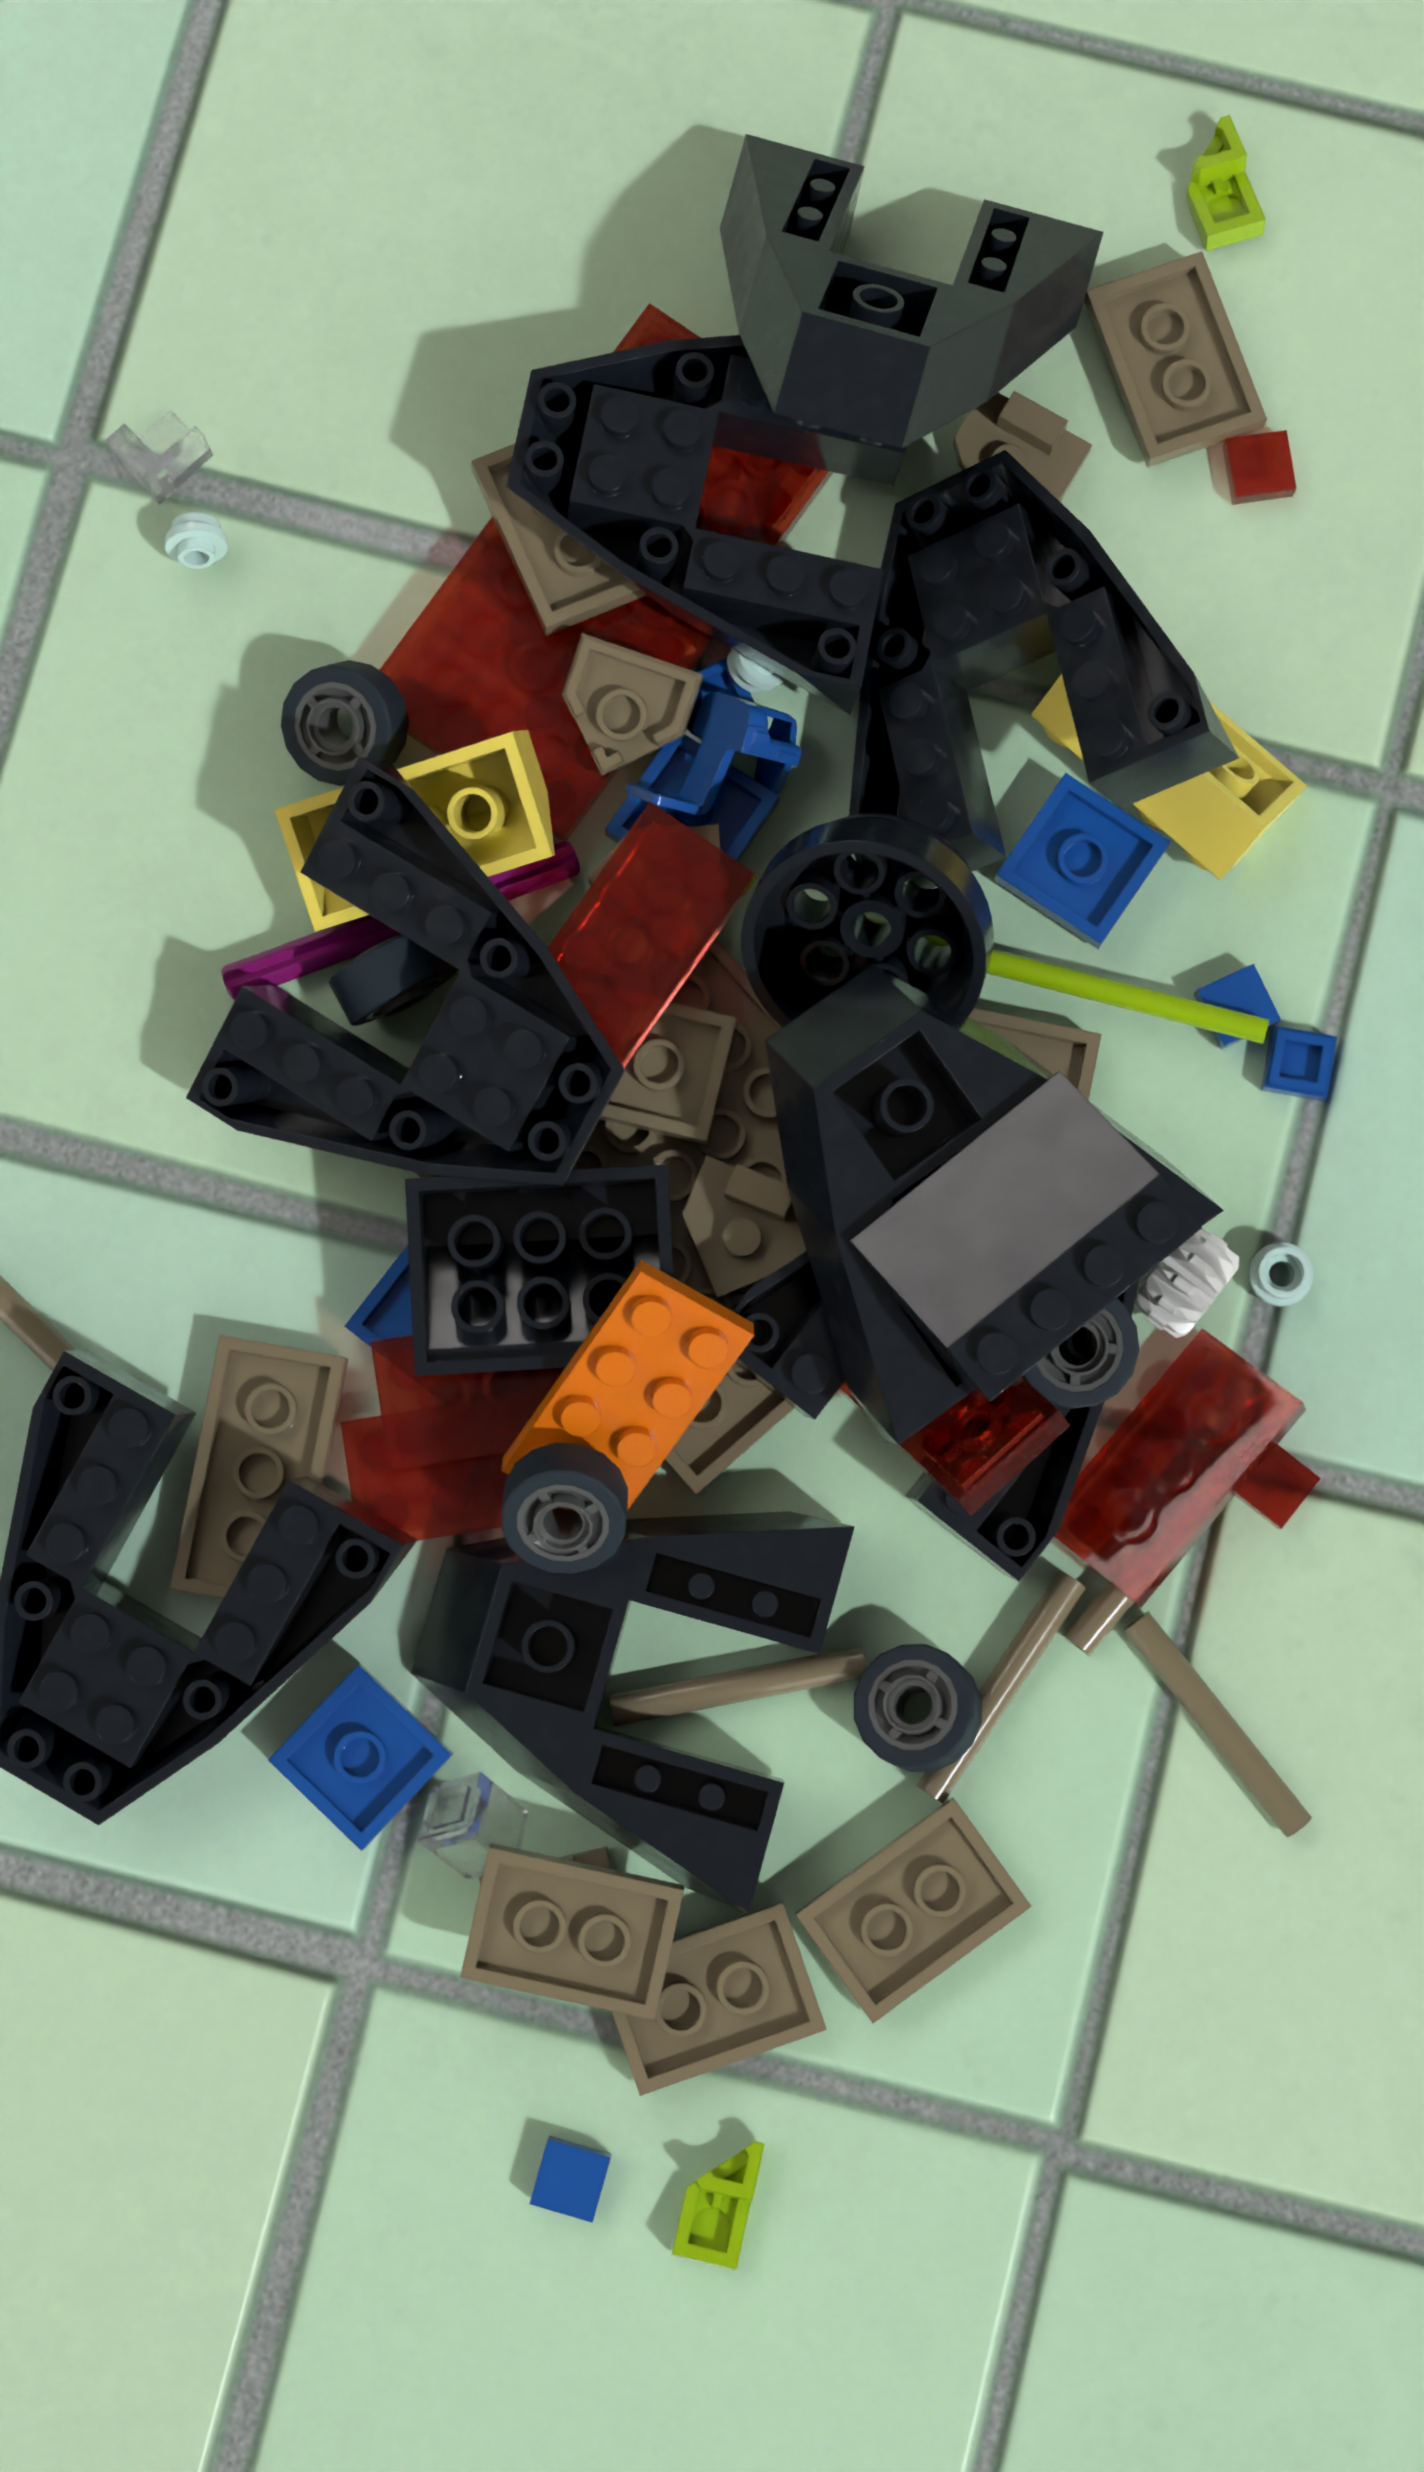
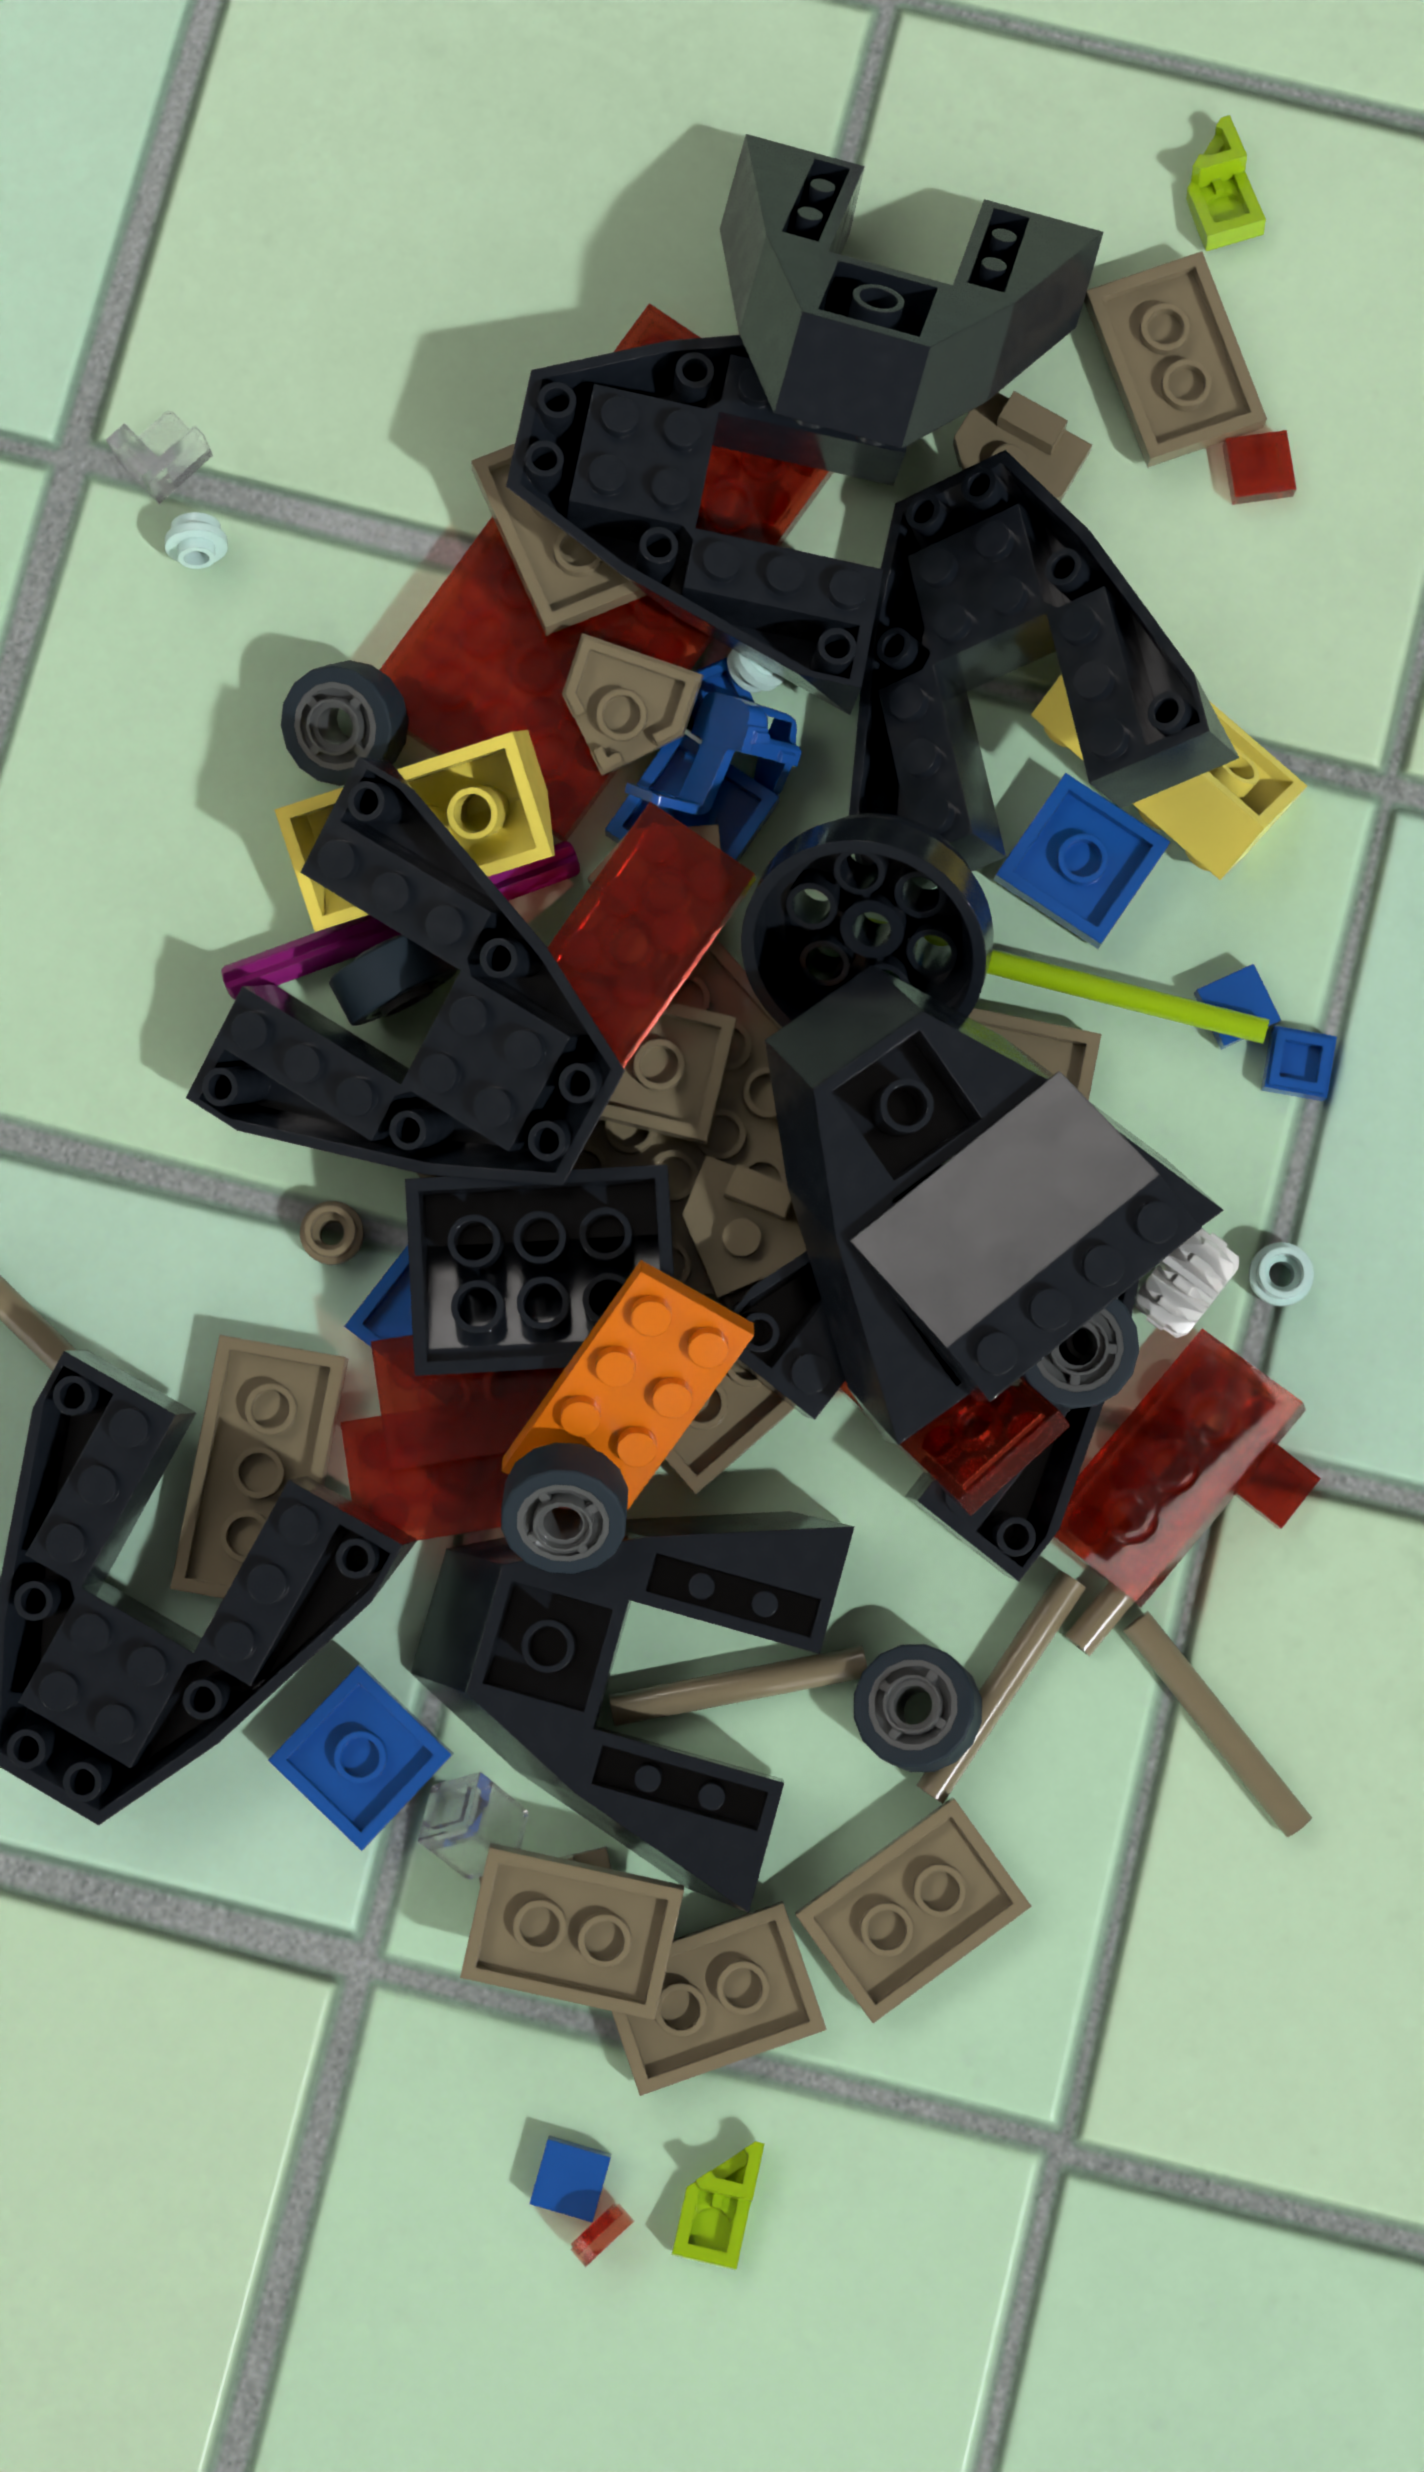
(318, 1218): none -> dark tan plate
(601, 2234): none -> clear red tile

